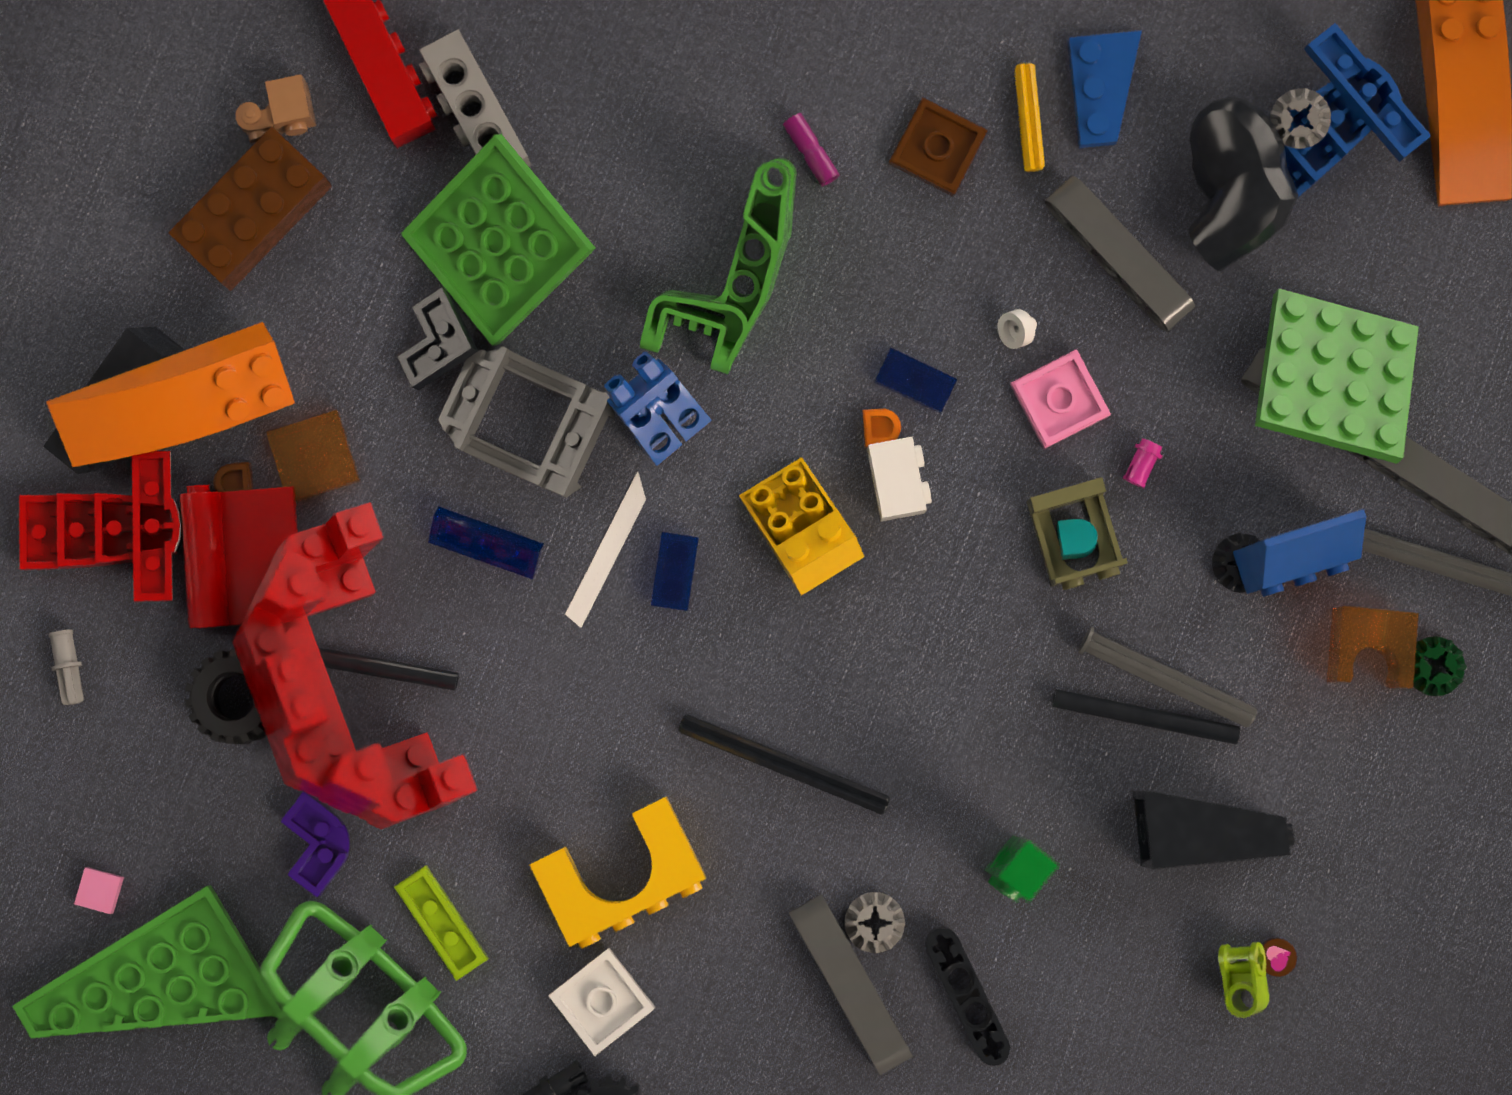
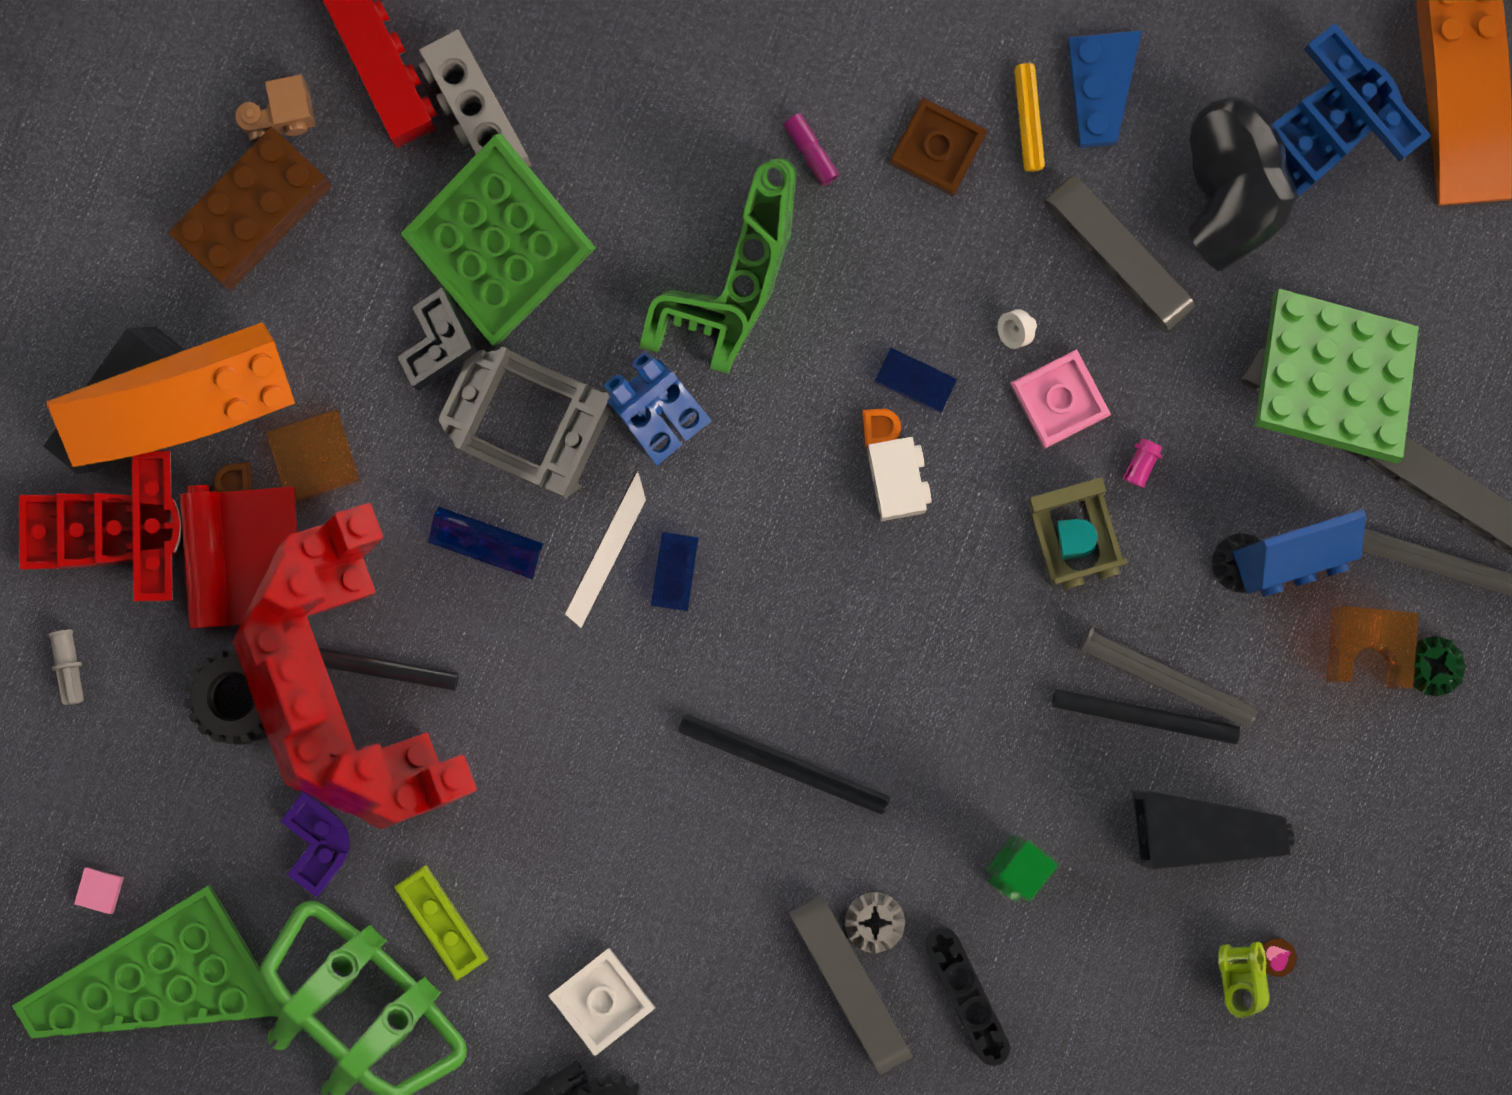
(584, 914): yellow arch -> none
(802, 526): yellow slope -> none
(1298, 100): light grey gear -> none

